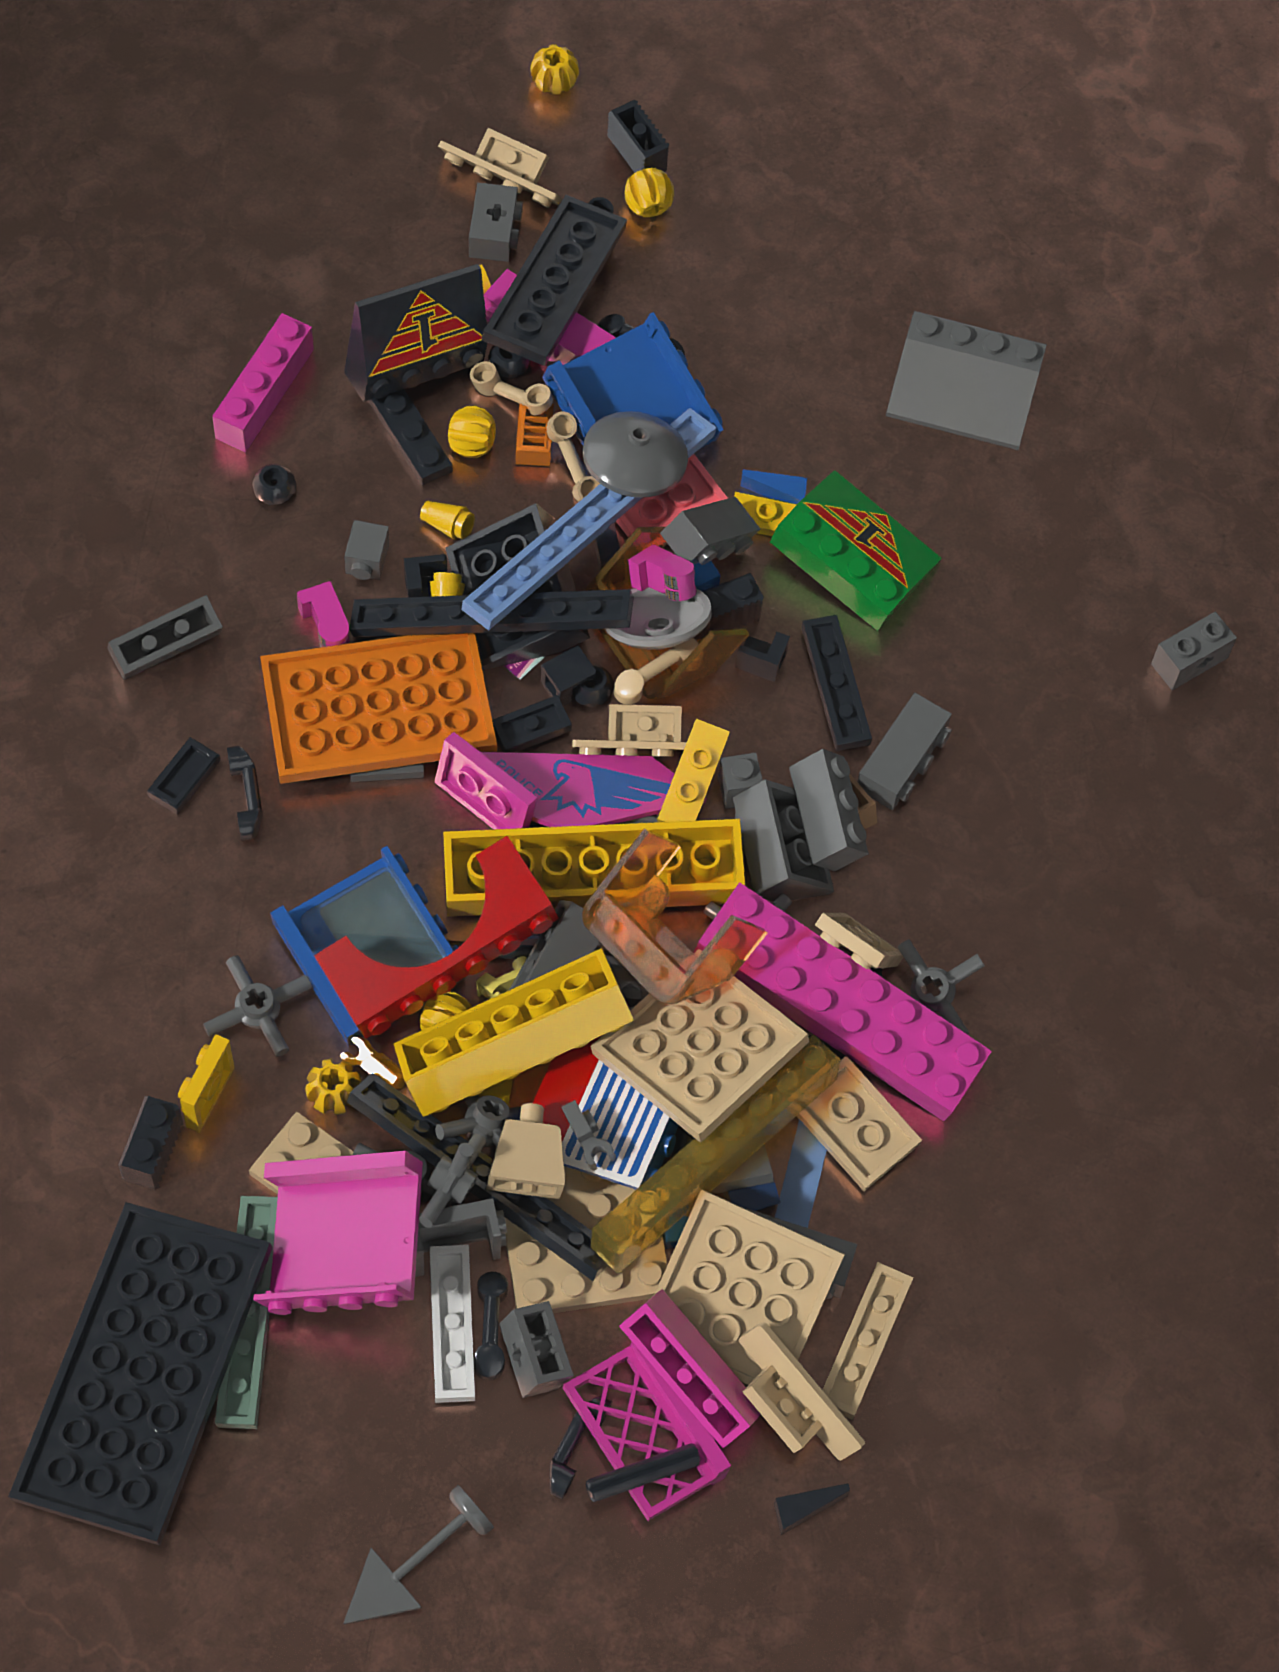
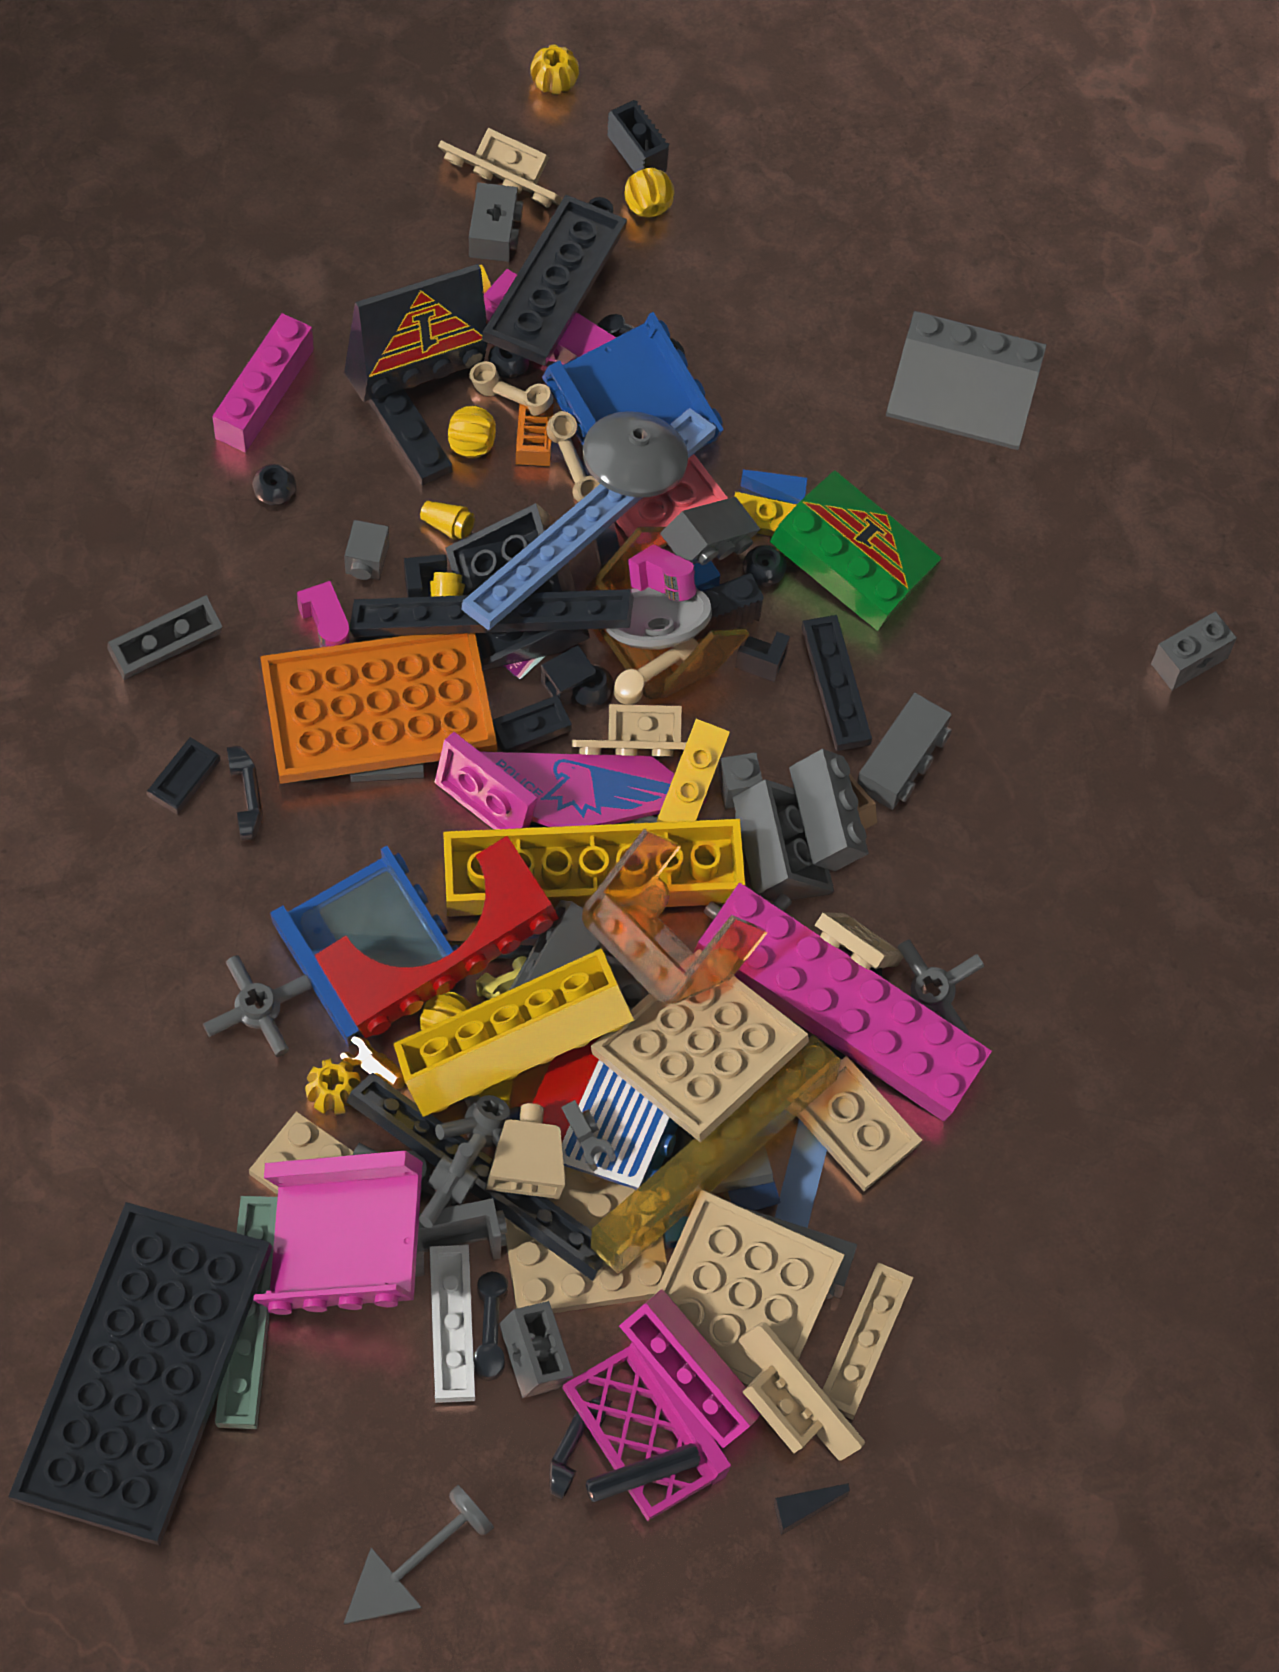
(151, 1142): black brick -> none
(204, 1088): yellow plate -> none
(767, 574): none -> black plate

